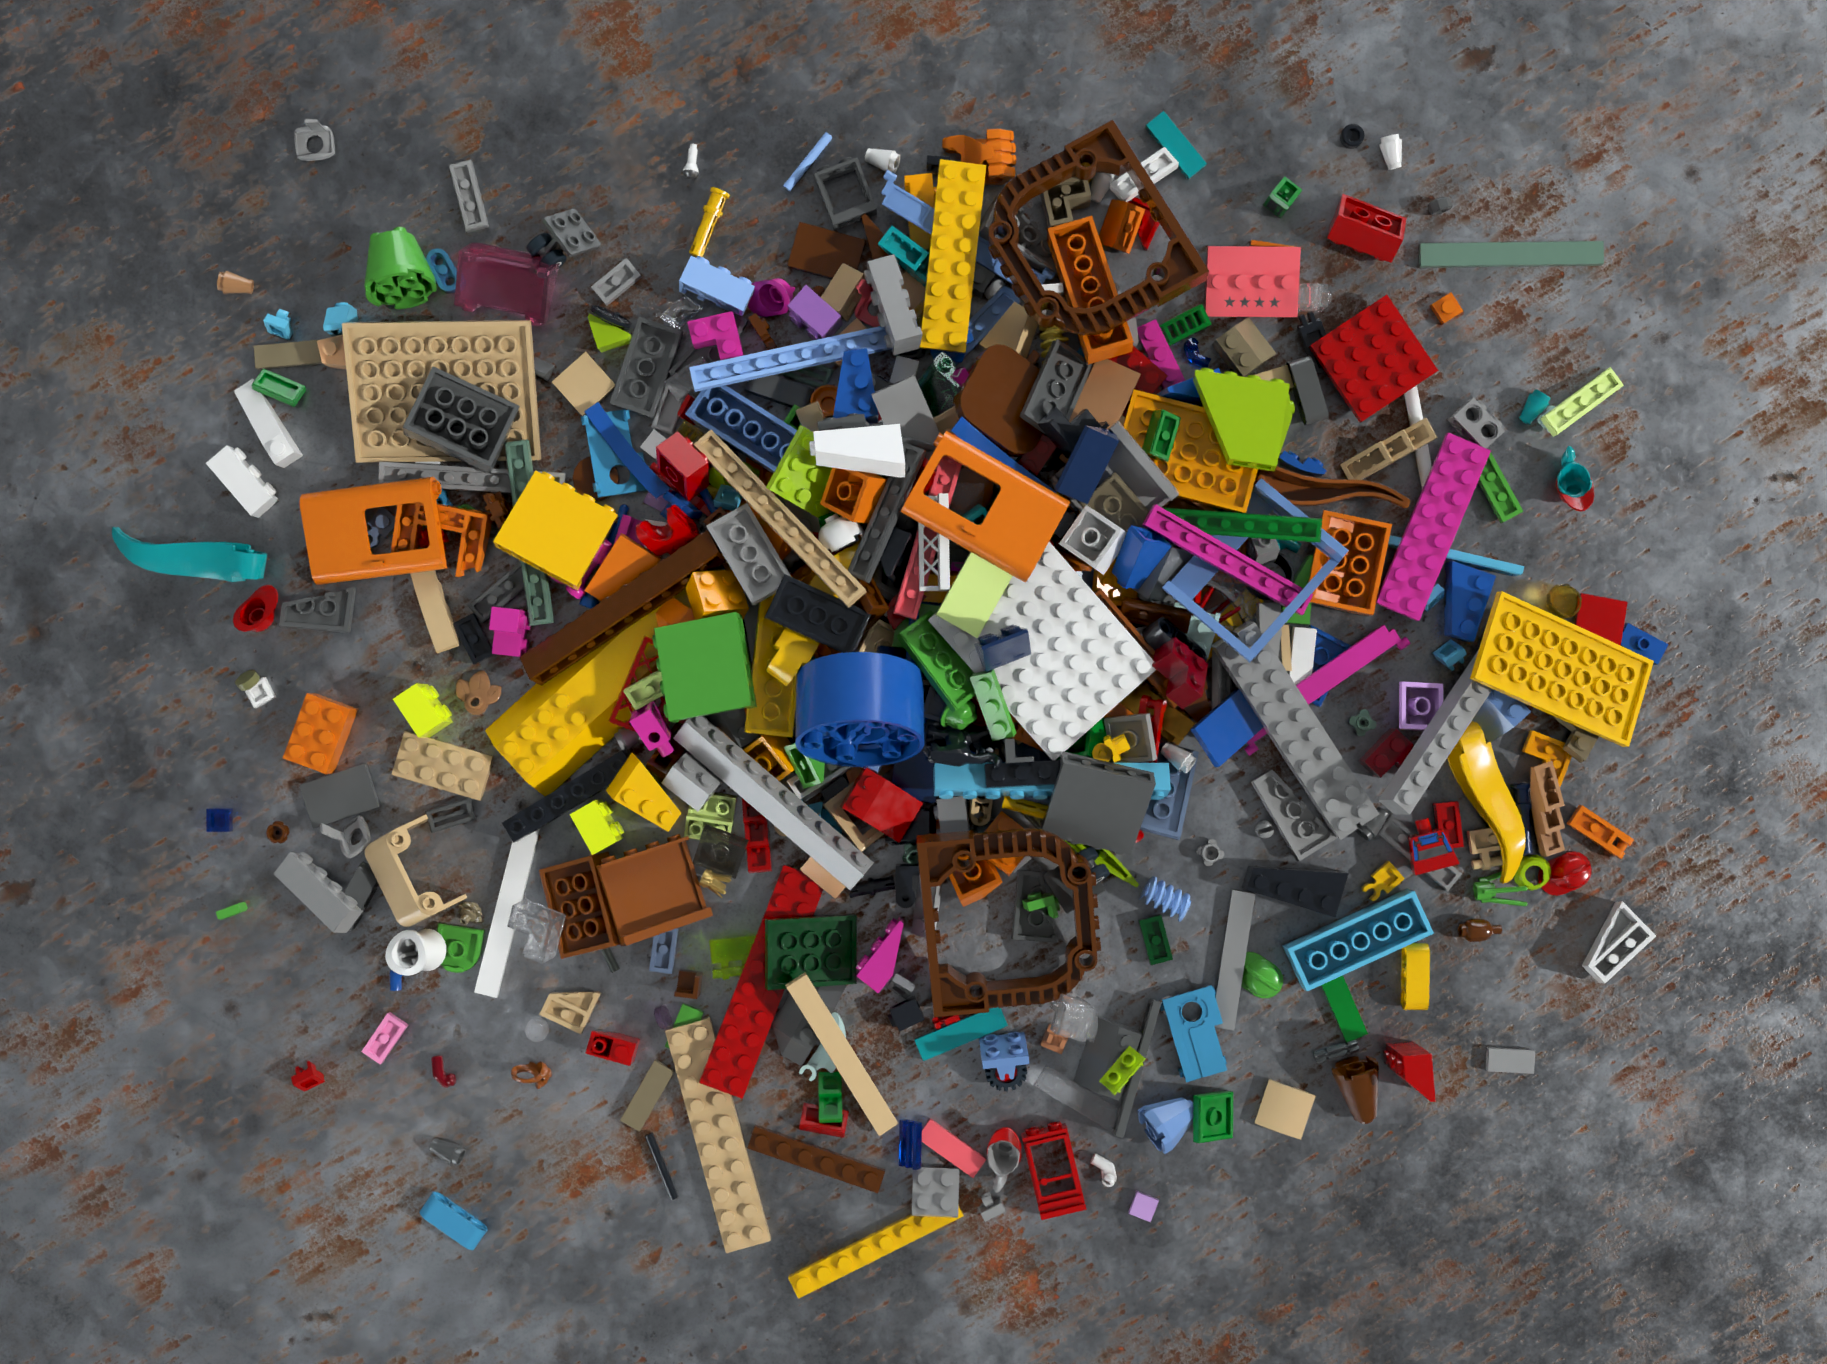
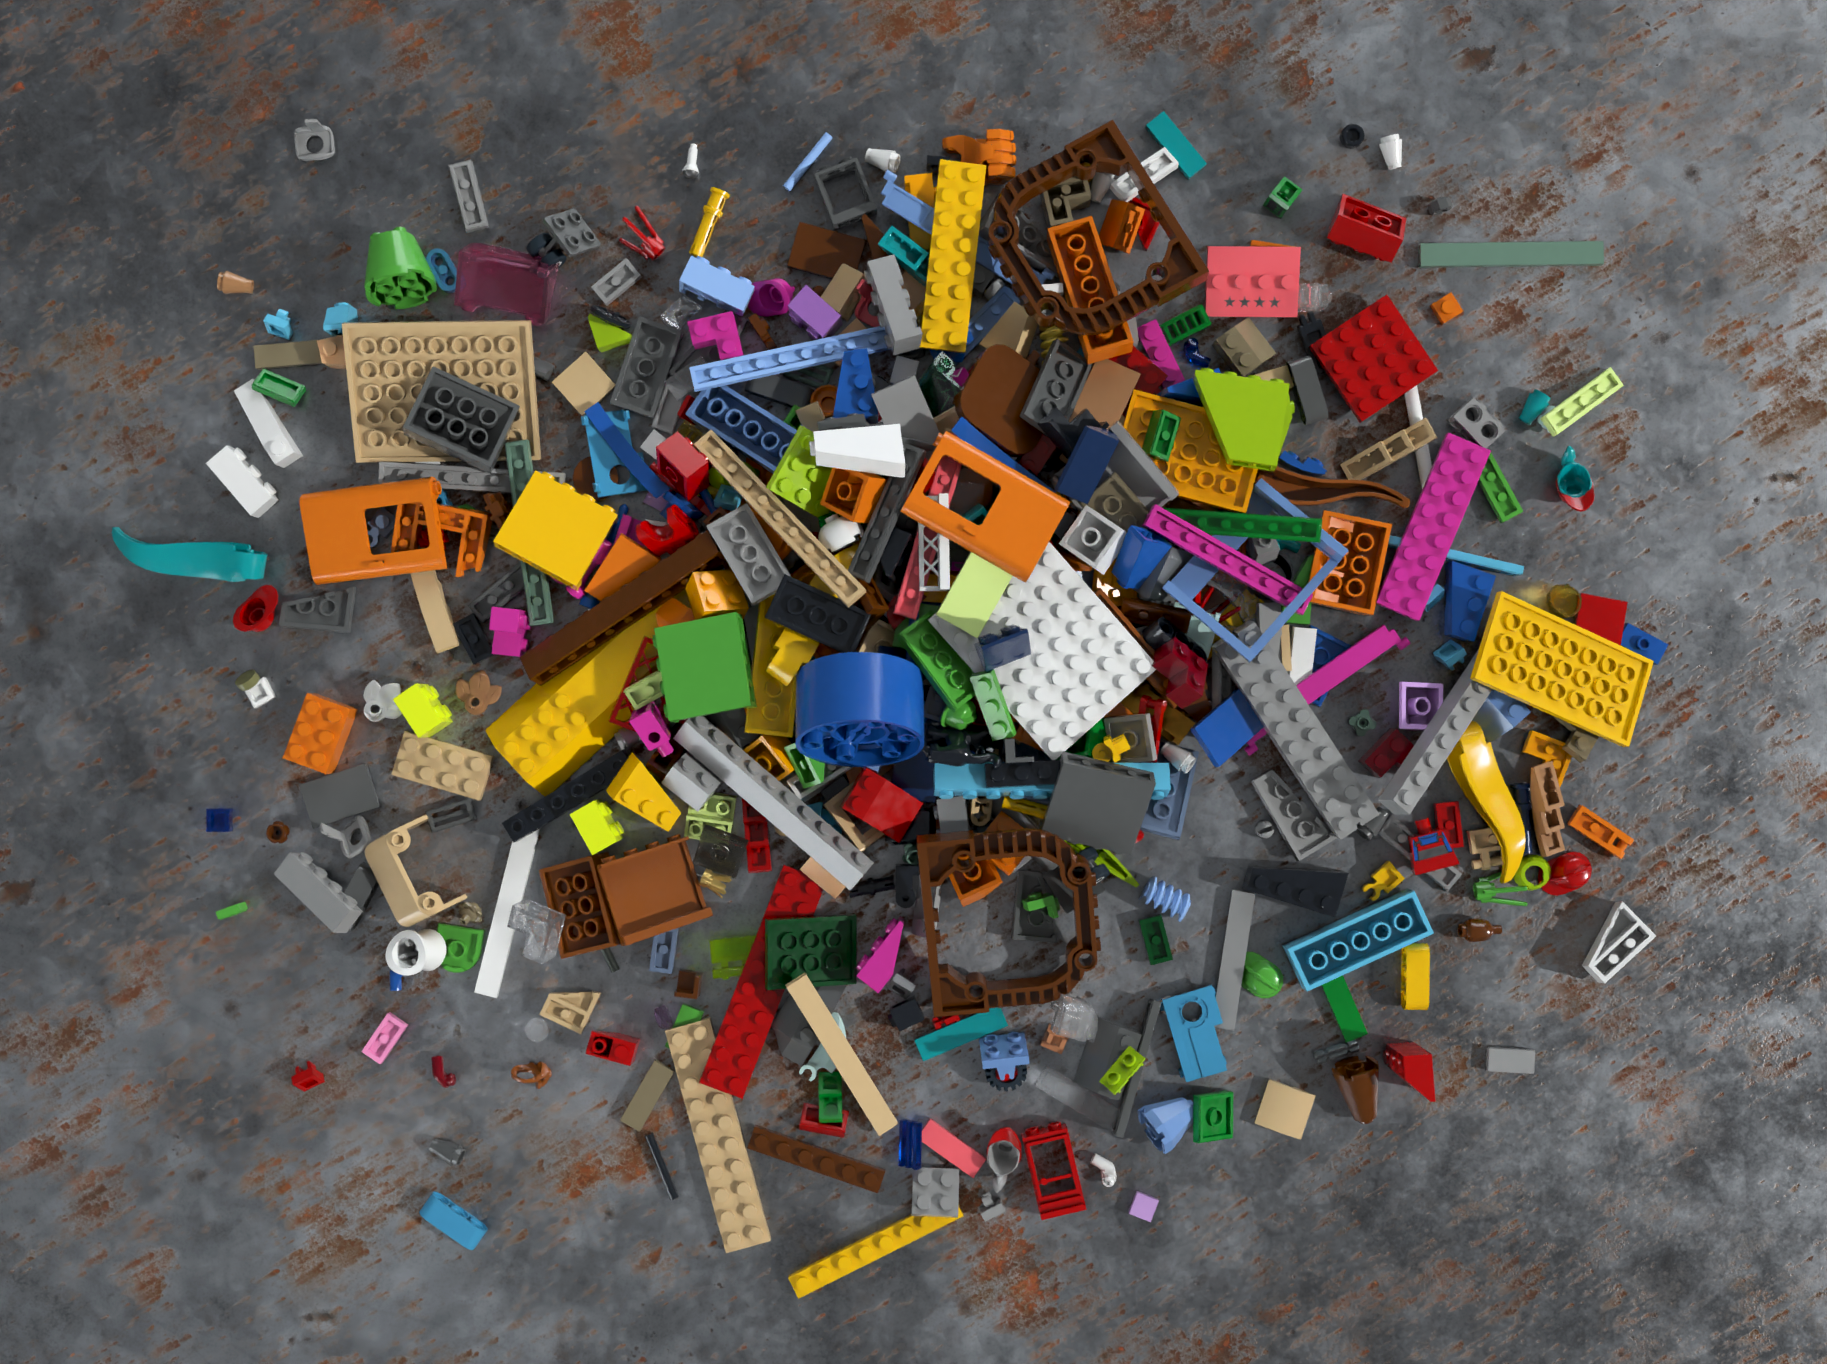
(382, 698): none -> white plate
(651, 246): none -> red plant
(1216, 852): light grey plate -> none

